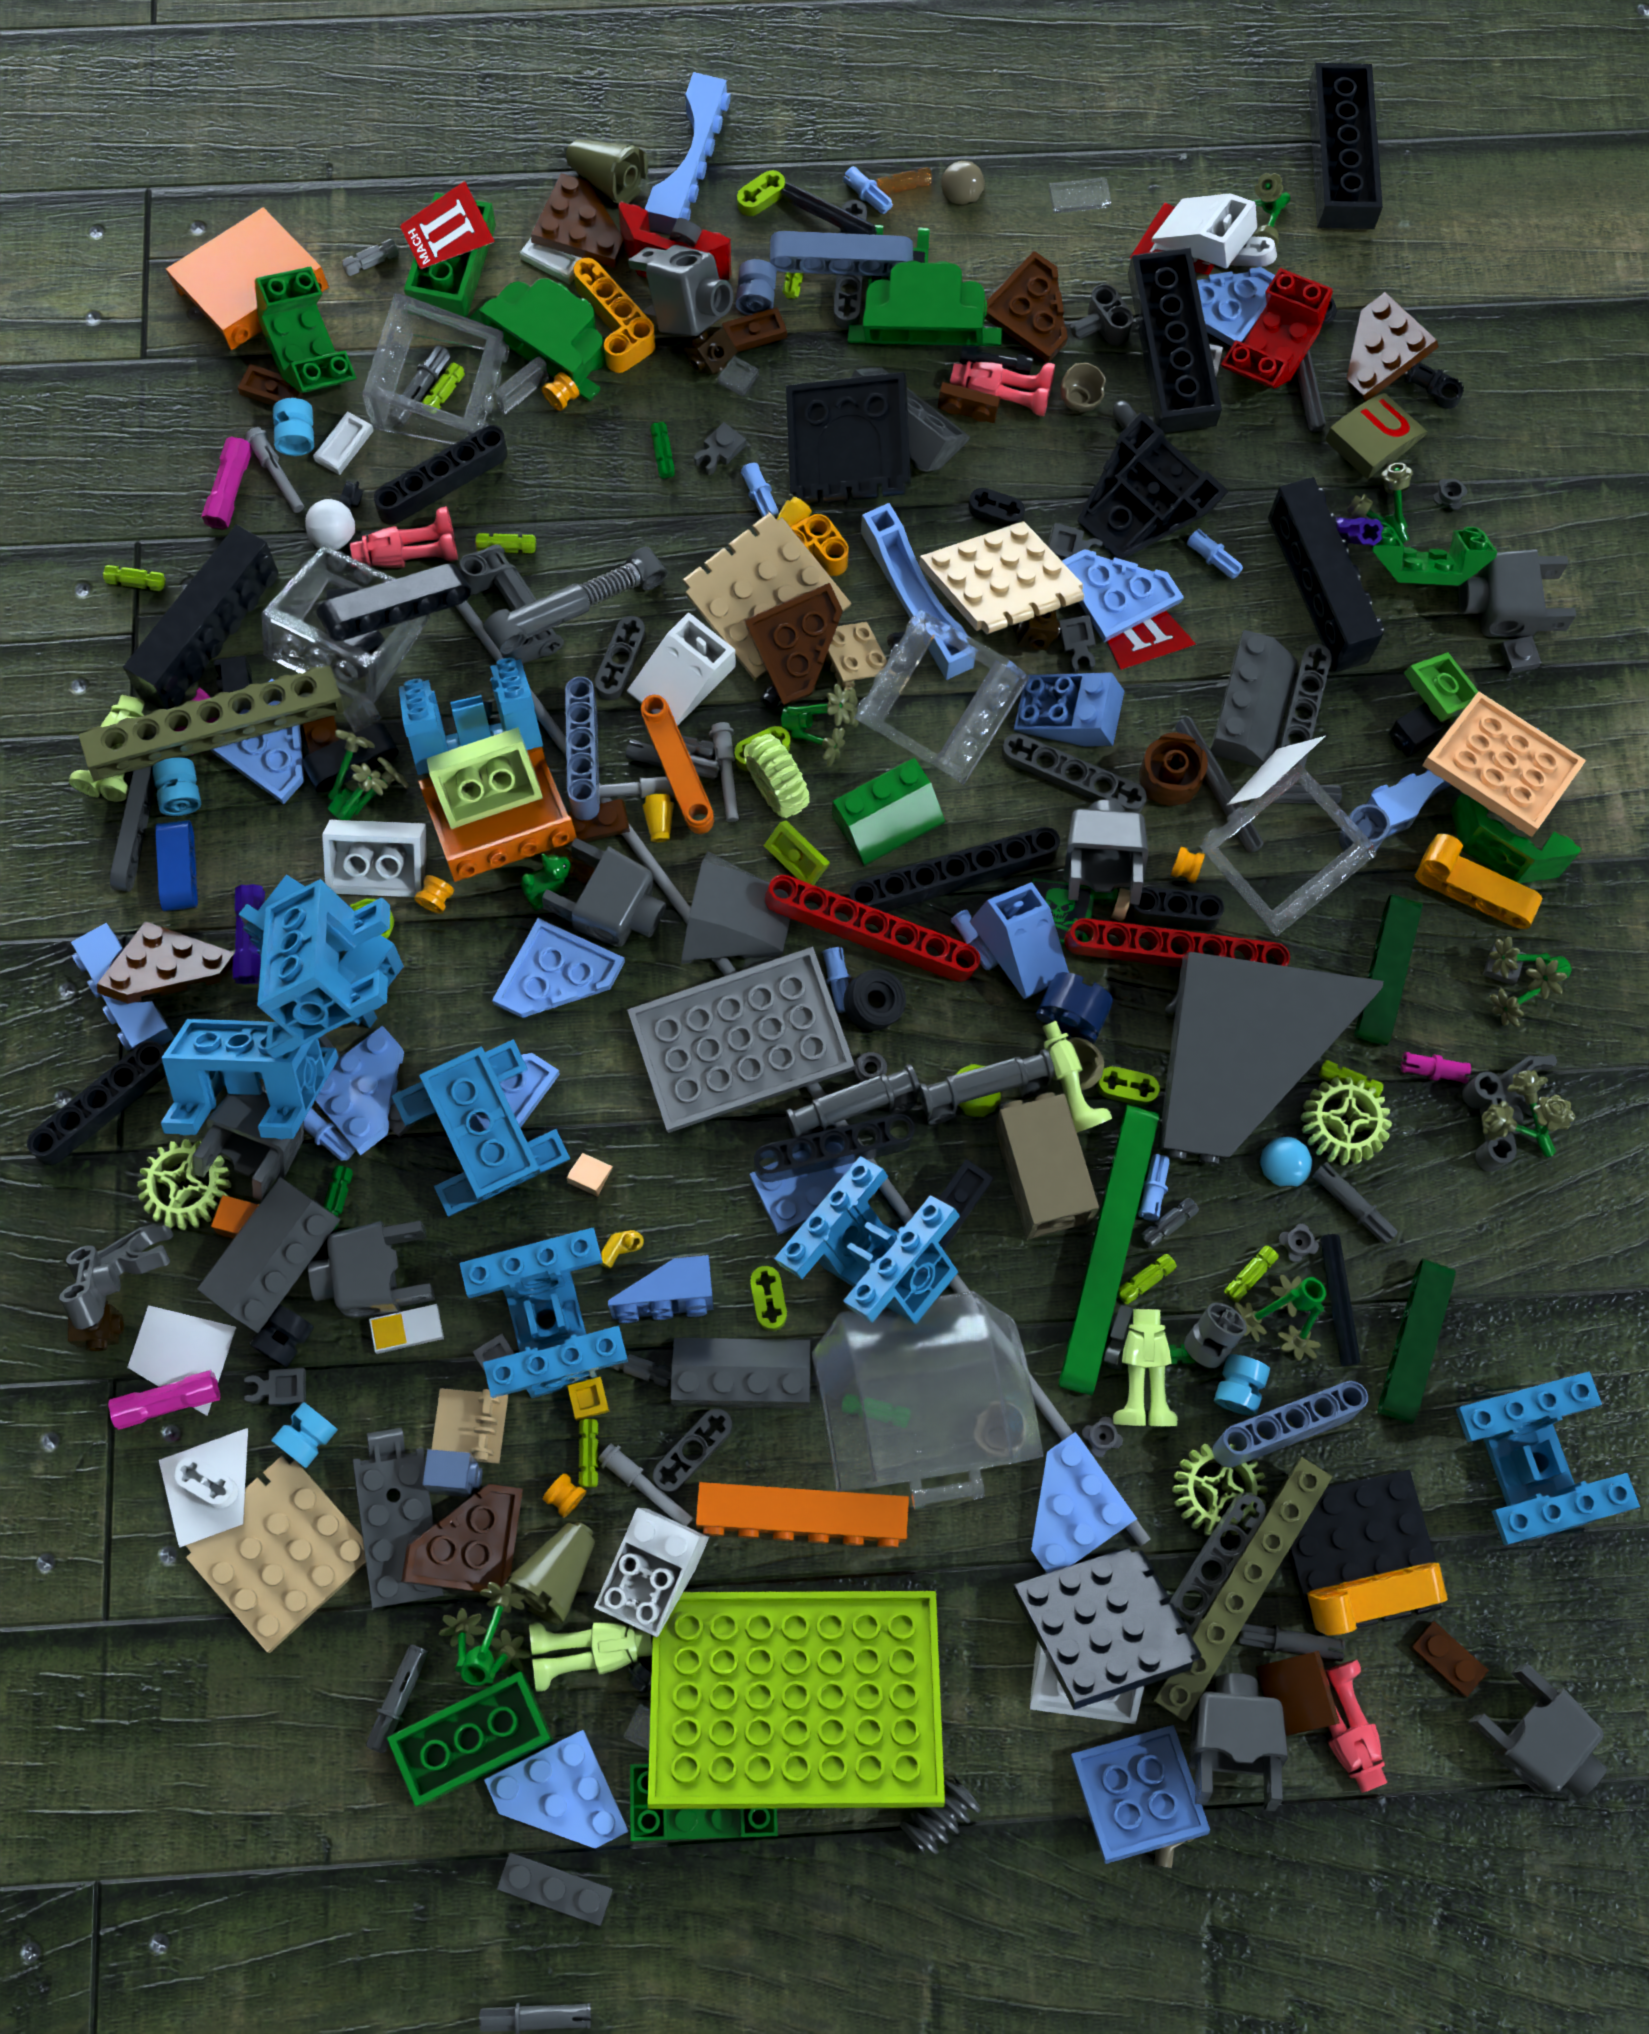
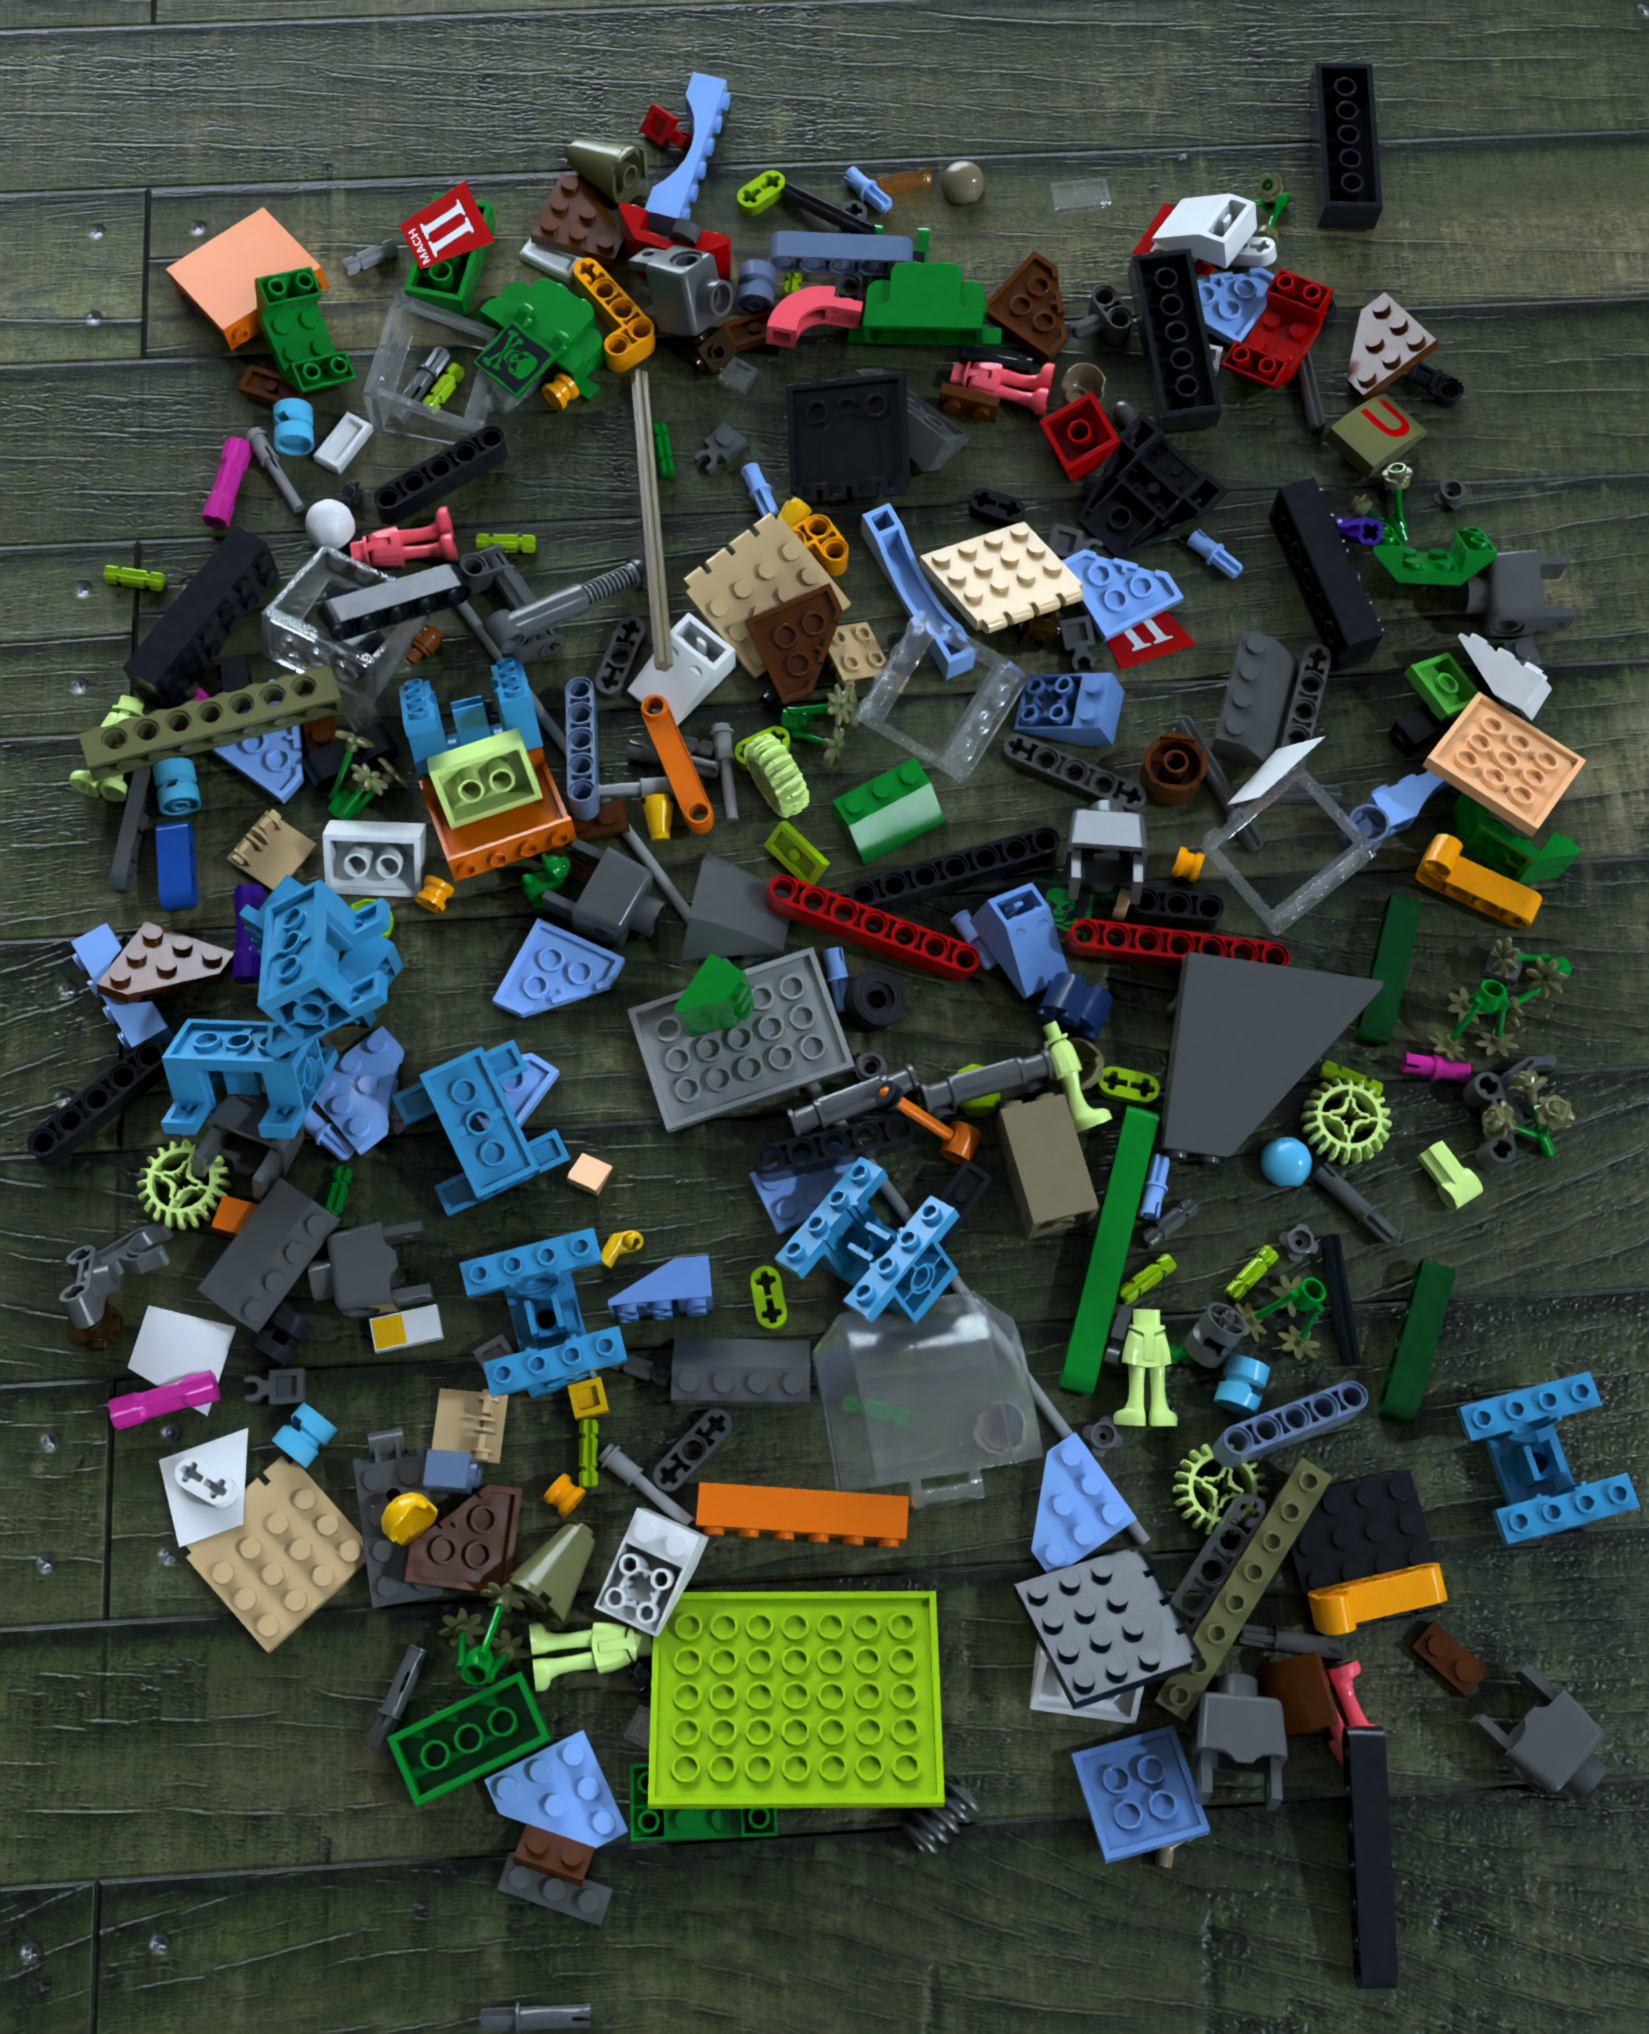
(271, 850): none -> tan hinge
(408, 1517): none -> yellow hair
(424, 643): none -> dark orange cylinder
(517, 356): none -> flag
(553, 1855): none -> reddish brown plate
(651, 522): none -> dark tan axle
(661, 127): none -> red plate
(715, 998): none -> green slope
(809, 308): none -> coral arch
(958, 1141): none -> orange piece
(1080, 436): none -> red slope
(1369, 1857): none -> black beam
(1454, 1182): none -> yellowish green piece
(1485, 1000): none -> plant
(1516, 686): none -> white slope

